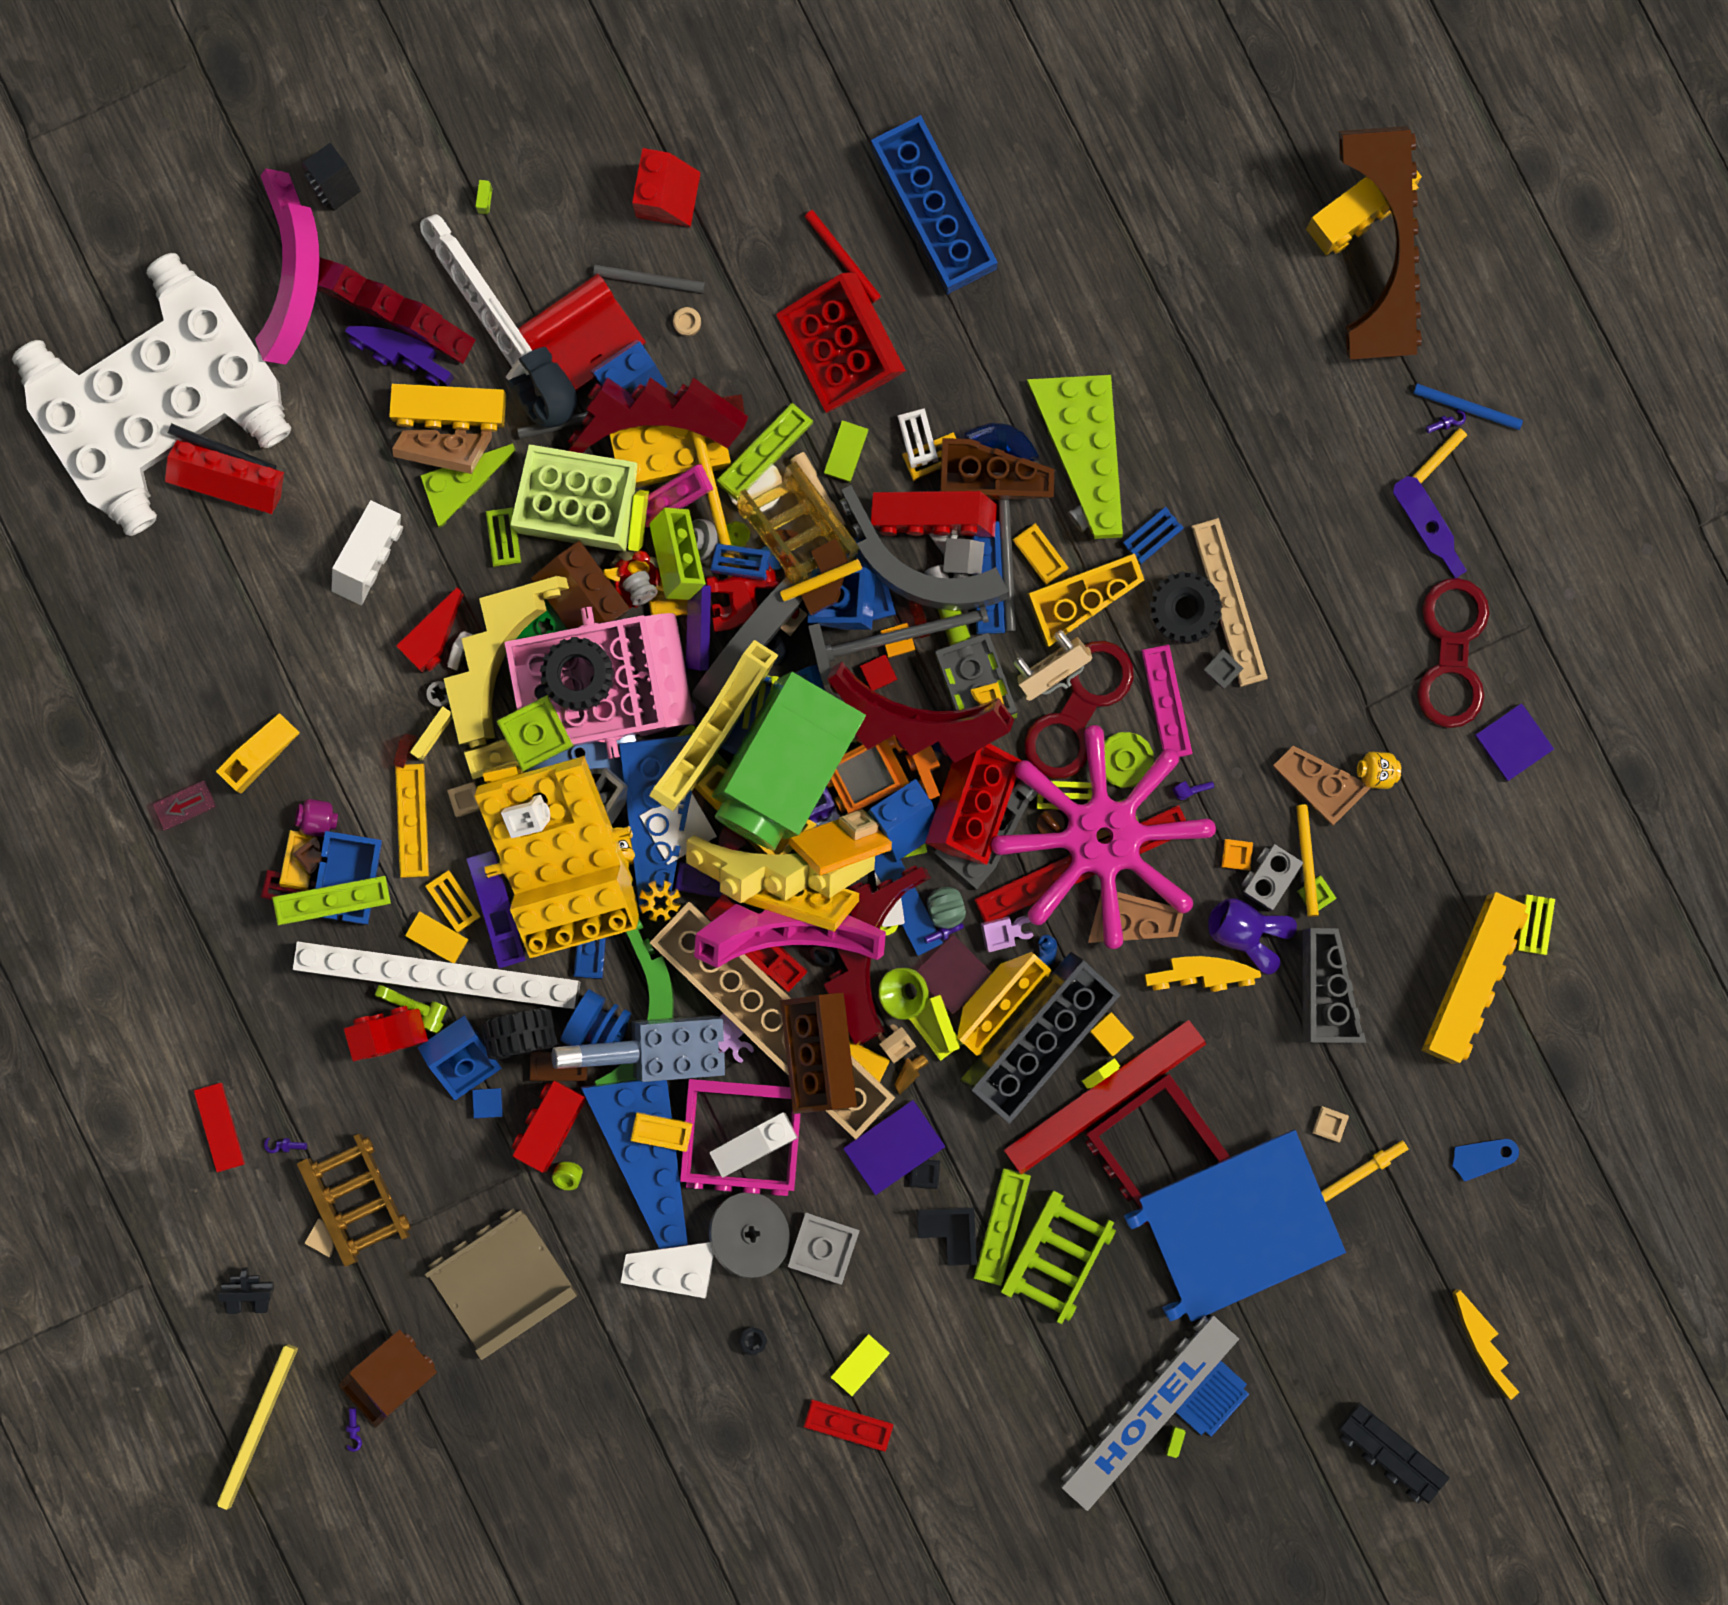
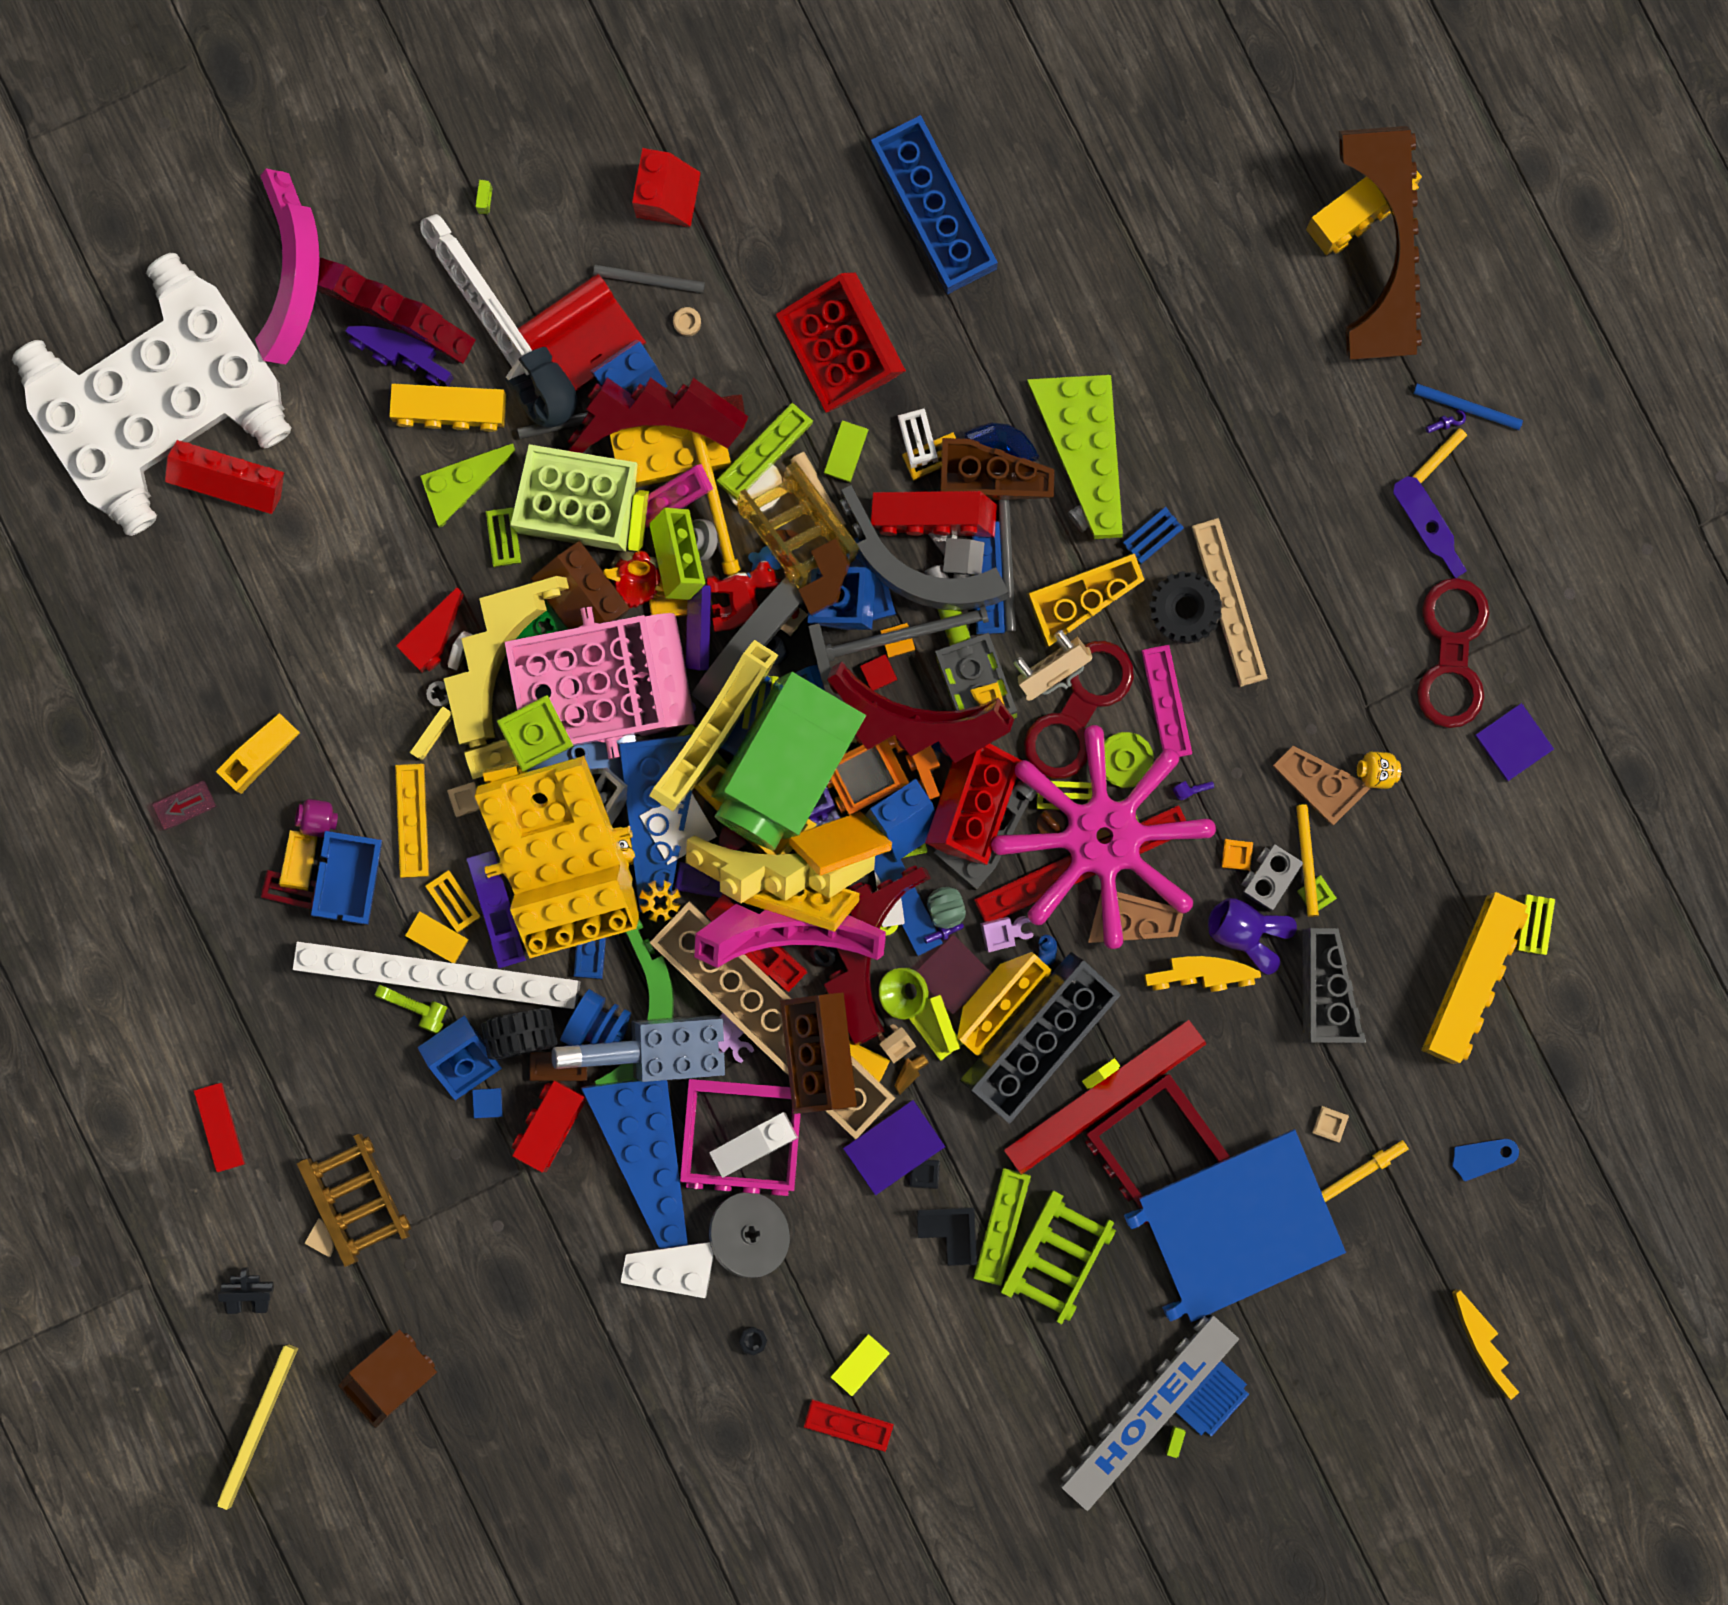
(210, 444): black bar -> none
(286, 1145): dark purple hand -> none
(309, 856): reddish brown tile -> none
(330, 177): black wedge -> none
(331, 900): lime tile -> none
(352, 1428): dark purple hand -> none
(365, 552): white wedge -> none
(380, 1036): red brick -> none
(403, 751): clear red tile -> none
(448, 451): medium nougat wing -> none
(501, 1282): dark tan panel -> none
(526, 817): white bracket -> none
(560, 656): black tyre -> none
(567, 1175): lime tile -> none
(640, 588): light grey wheel -> none
(661, 1131): yellow tile -> none
(739, 572): blue tile -> none
(742, 531): clear neon green plate -> none
(821, 580): yellow bar -> none
(823, 1248): light grey plate -> none
(841, 254): red bar -> none
(858, 824): tan tile -> none
(918, 615): clear red tile -> none
(1040, 554): yellow tile -> none
(1111, 1034): yellow brick -> none
(1223, 669): dark grey tile -> none
(1393, 1453): black brick -> none

